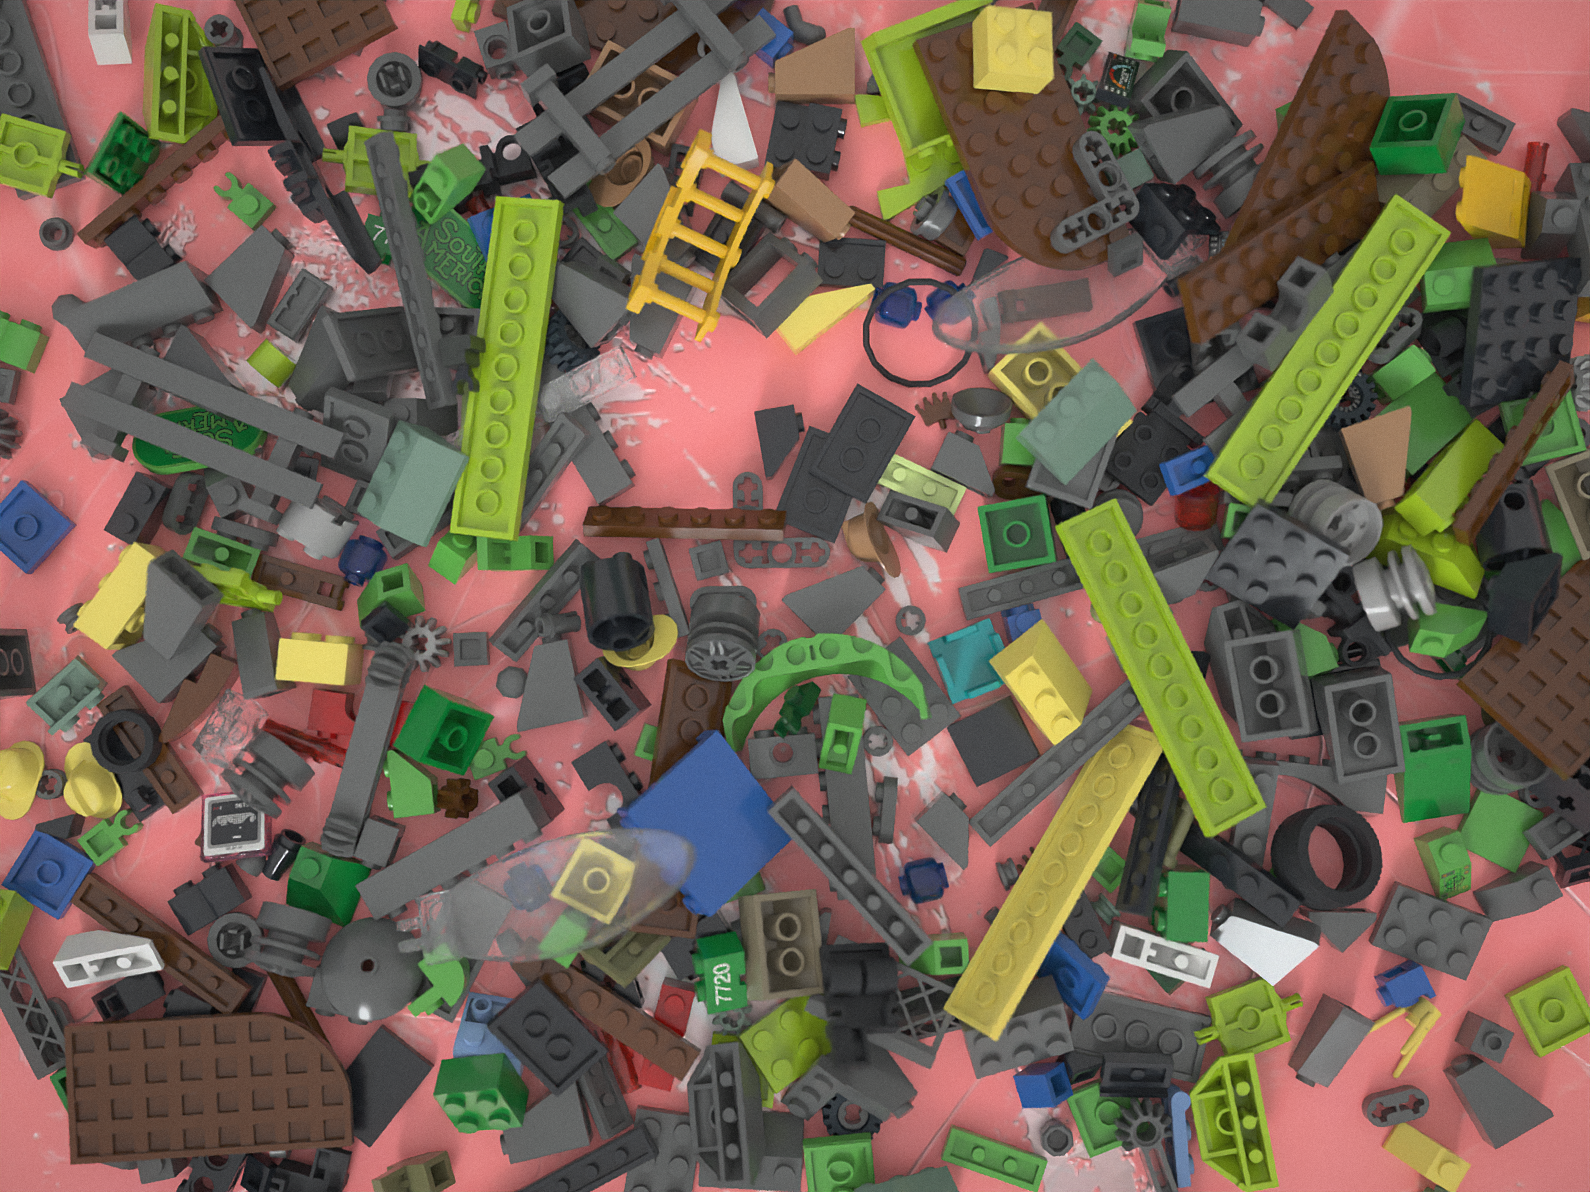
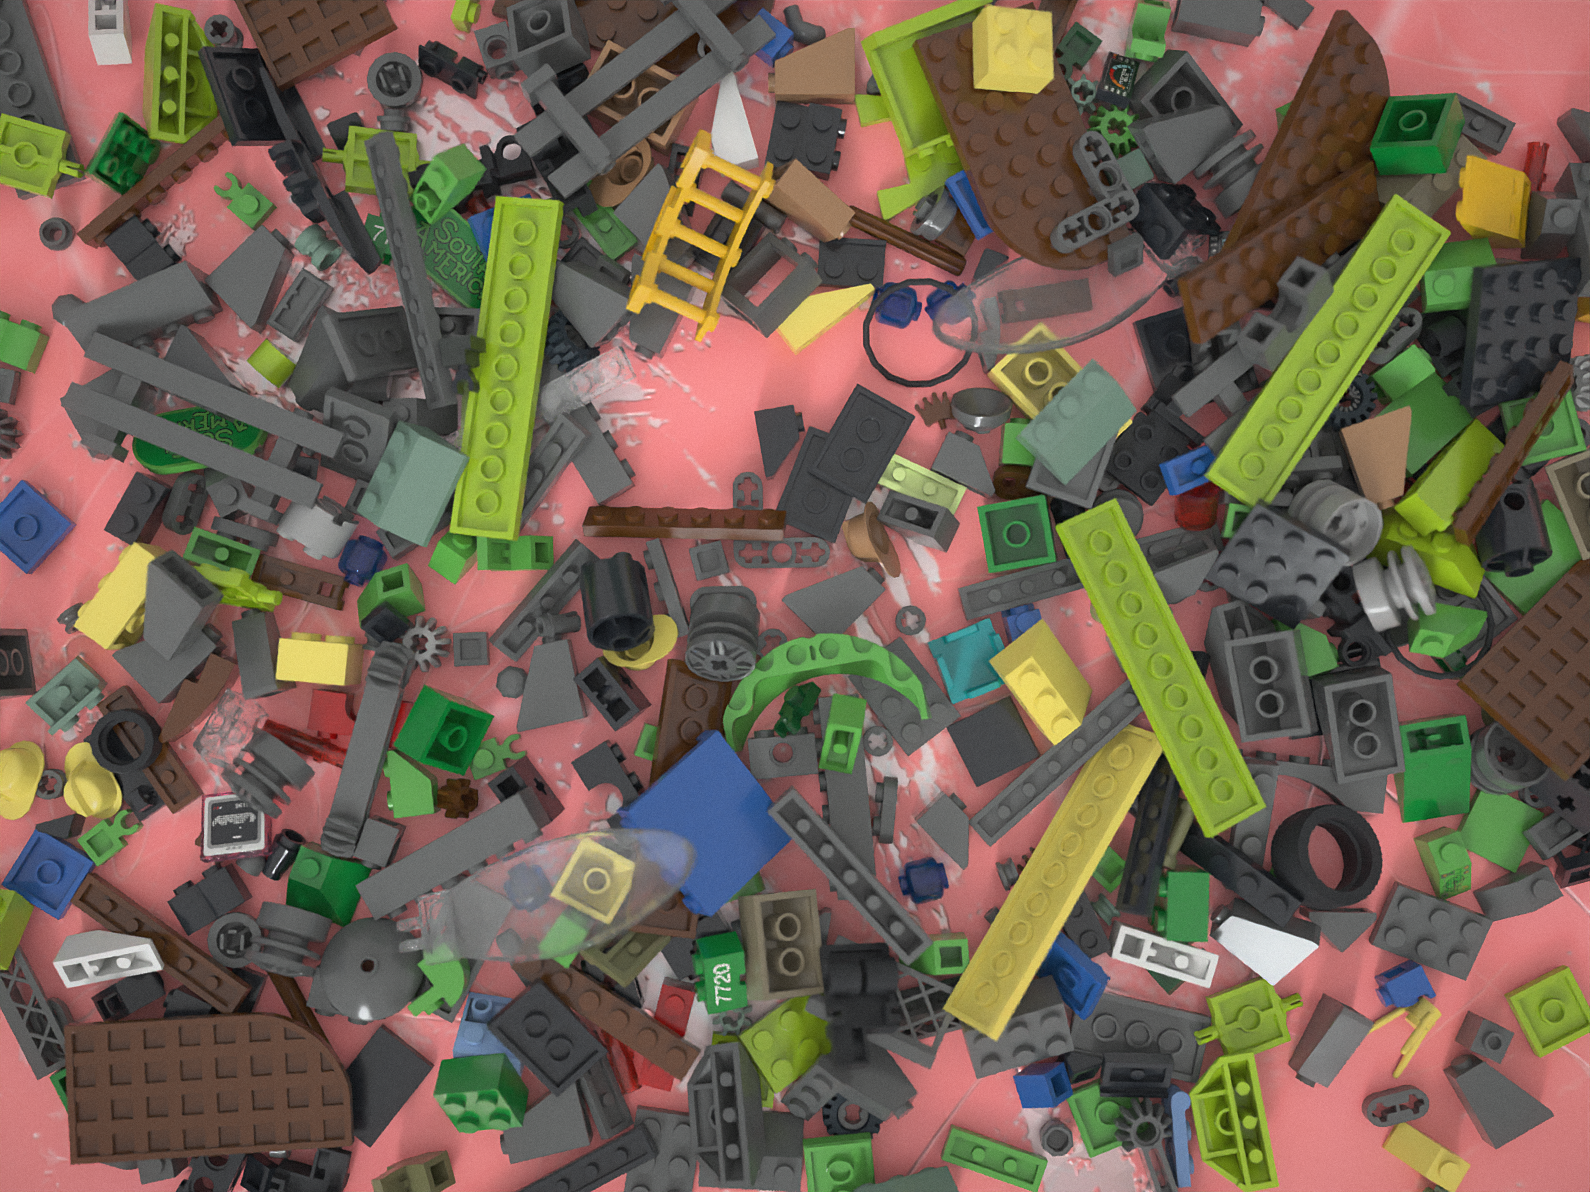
(318, 247): none -> sand green wheel
(1523, 596): black slope -> none

